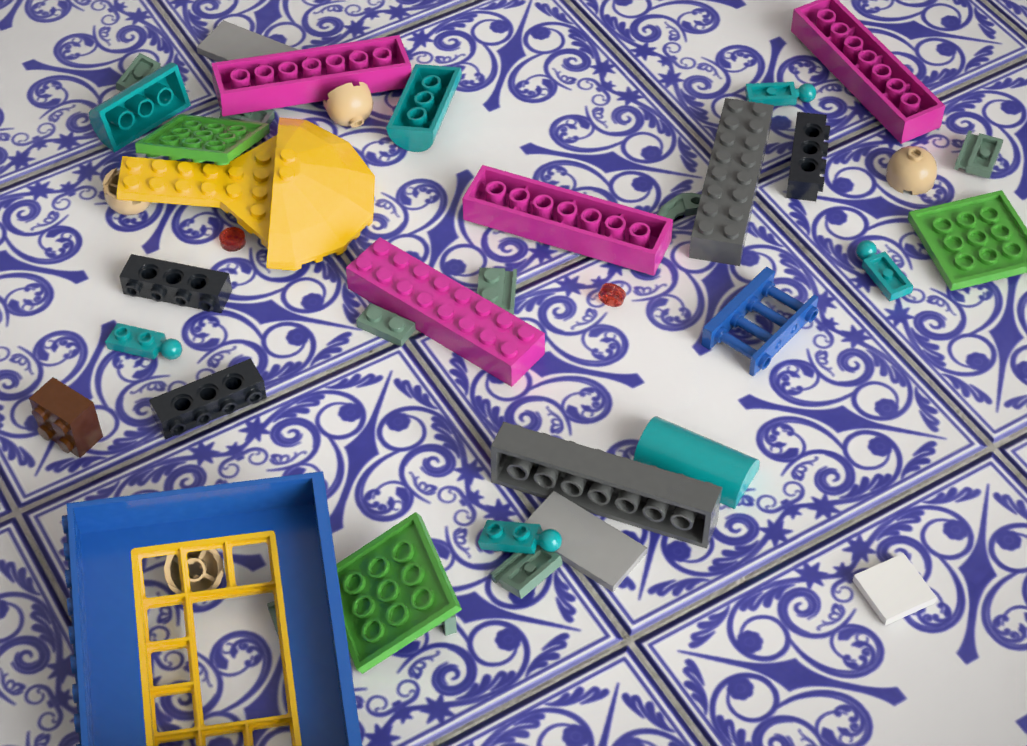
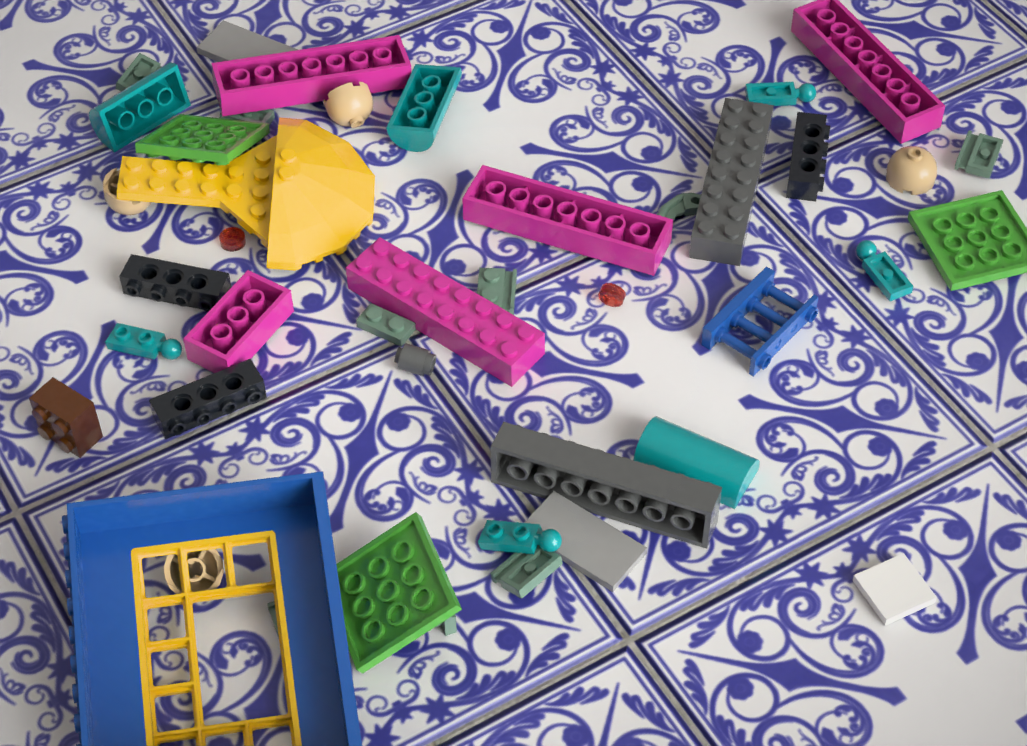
(239, 323): none -> dark pink brick
(415, 360): none -> dark grey brick

